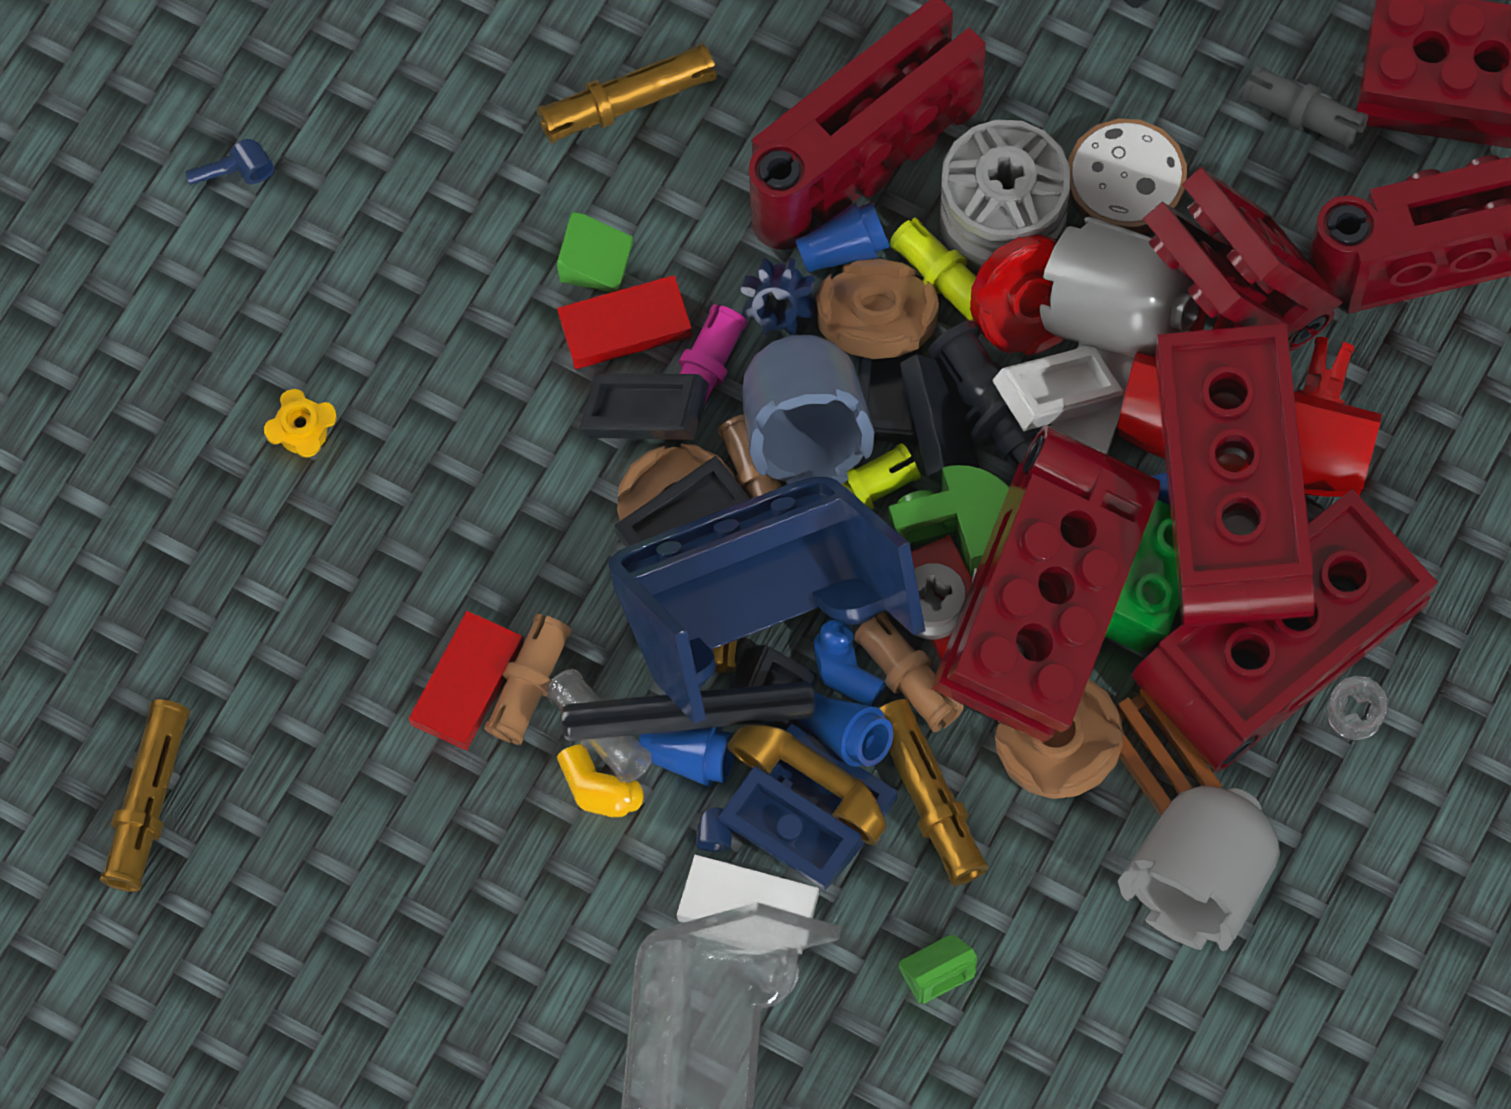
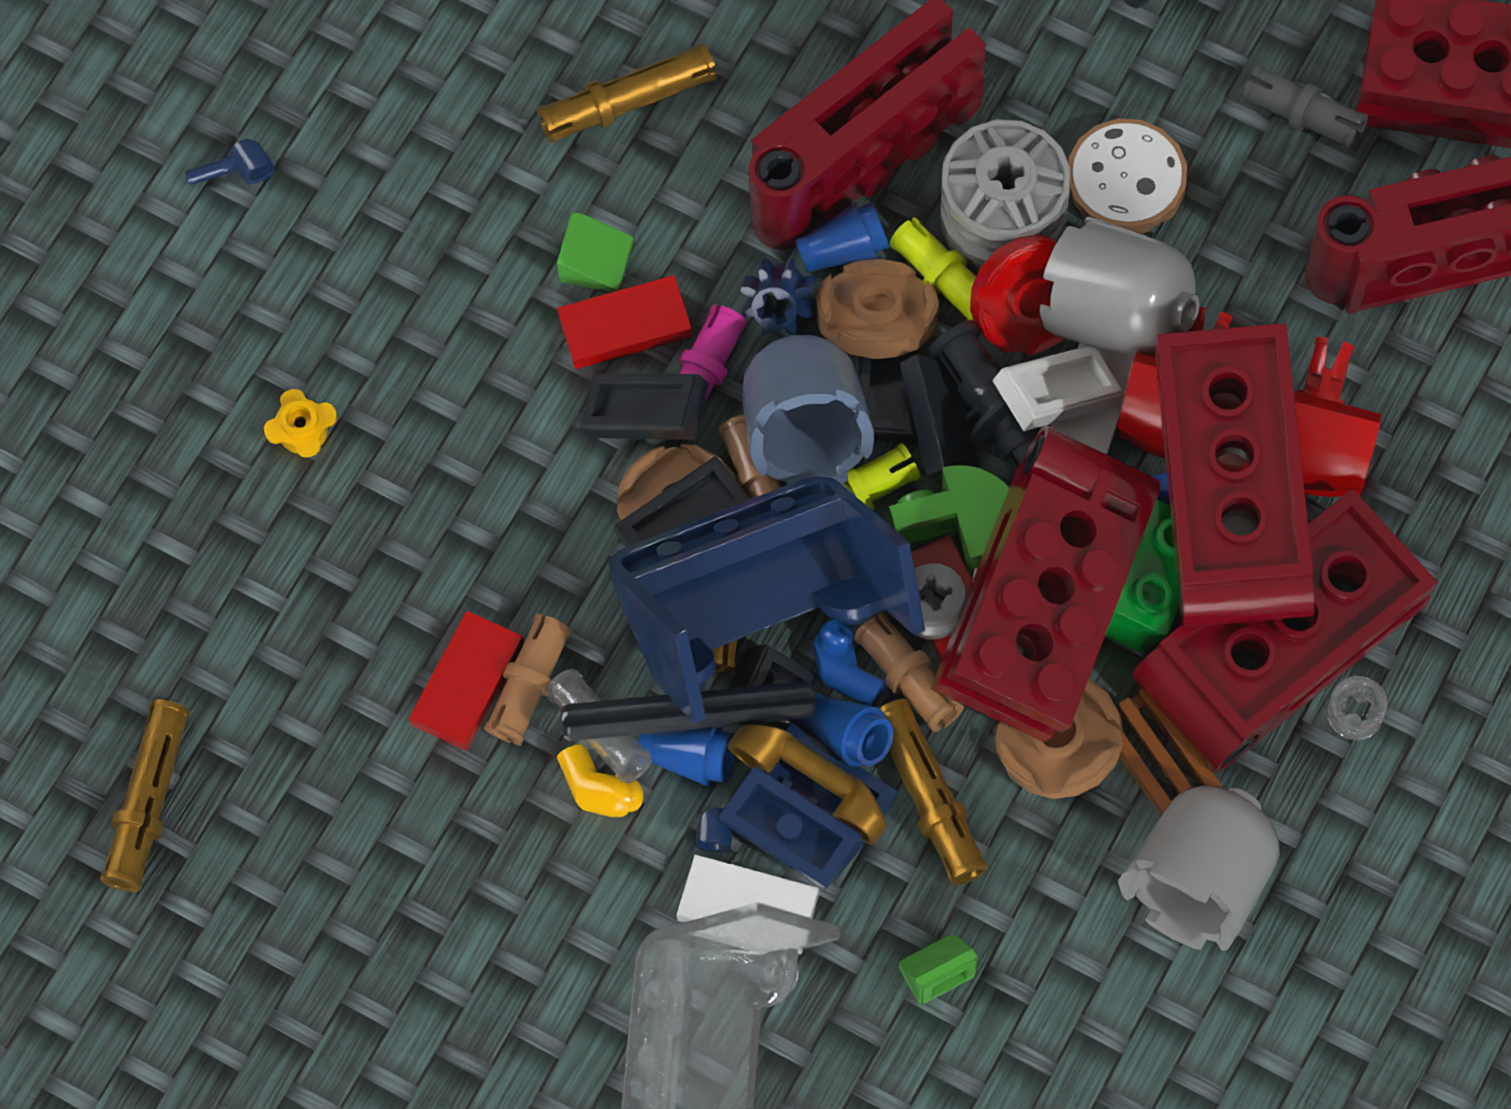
(1241, 262): dark red hinge -> none

